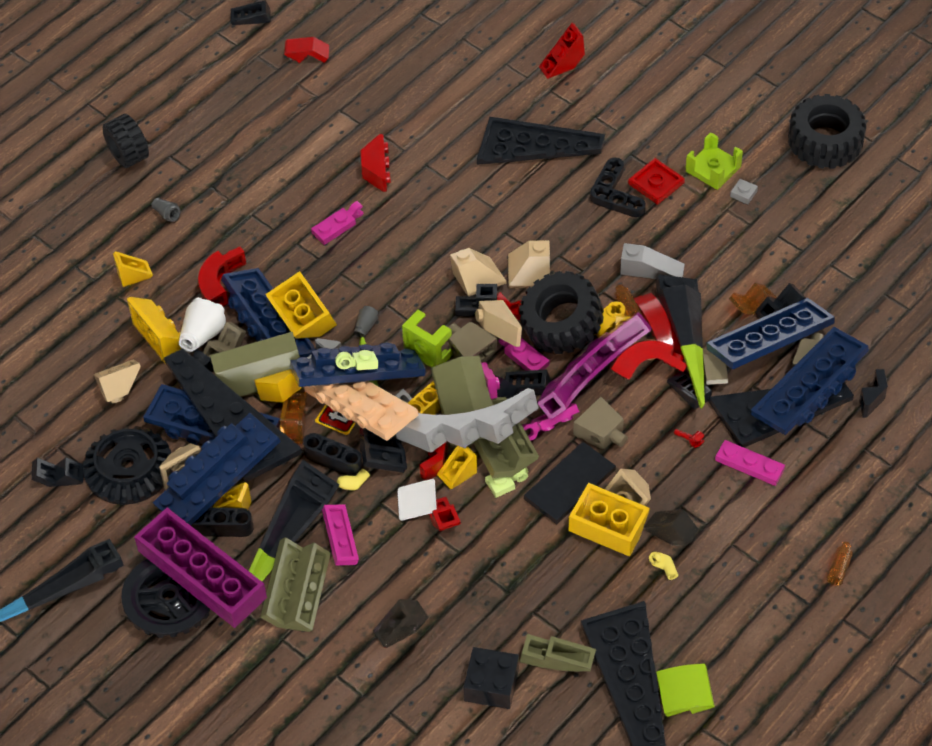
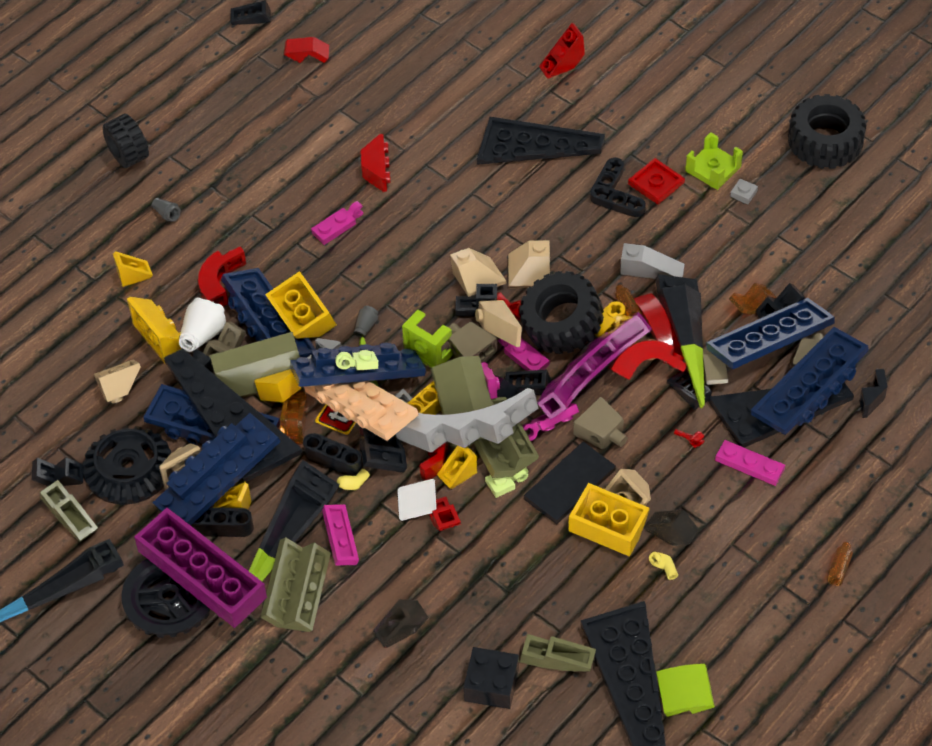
(68, 511): none -> olive slope

